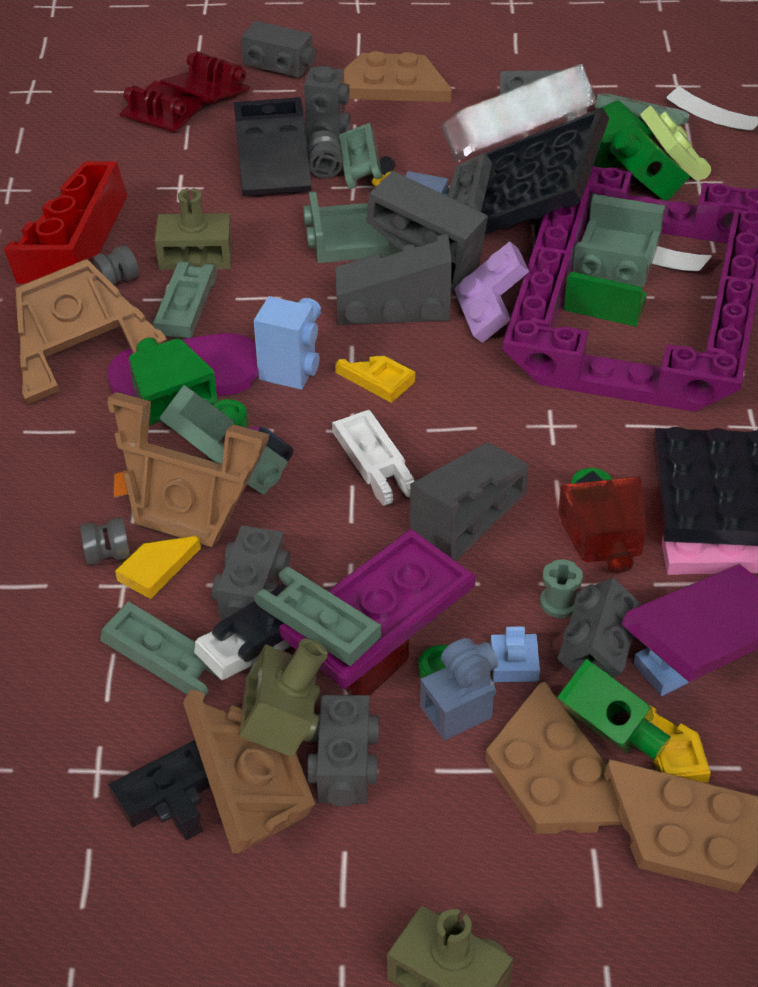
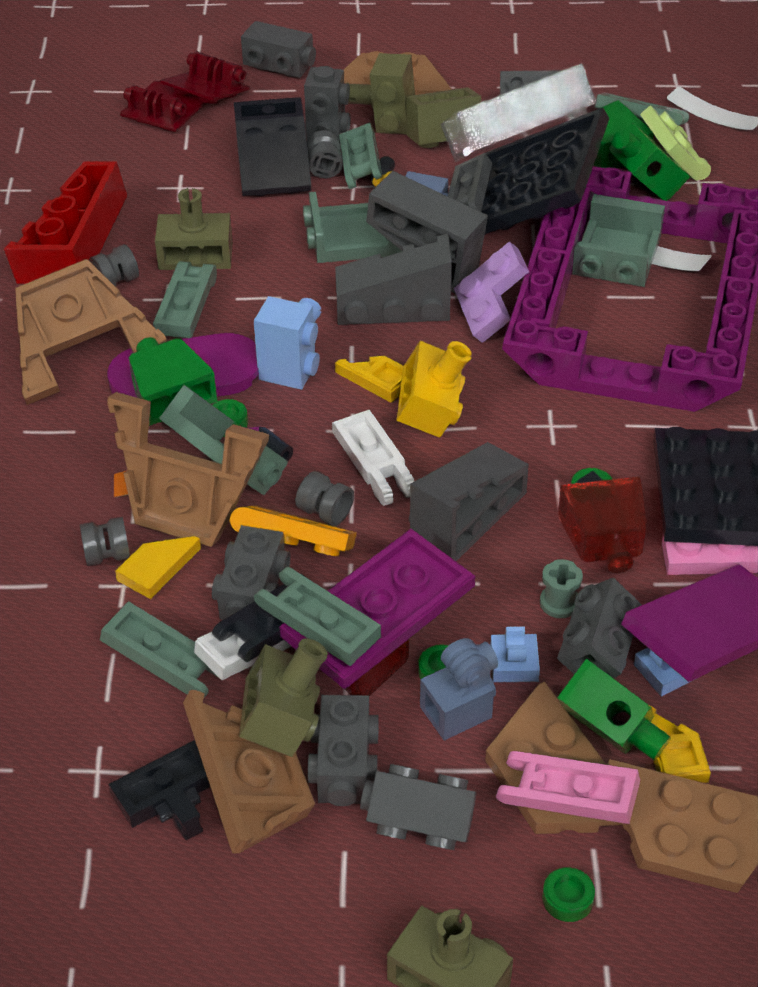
(322, 497): none -> dark grey wheel
(327, 538): none -> light orange plate
(390, 84): none -> olive brick
(404, 803): none -> dark grey brick
(429, 110): none -> olive brick
(433, 387): none -> yellow brick
(568, 894): none -> green tile
(572, 787): none -> bright pink hinge
(604, 299): green panel -> none

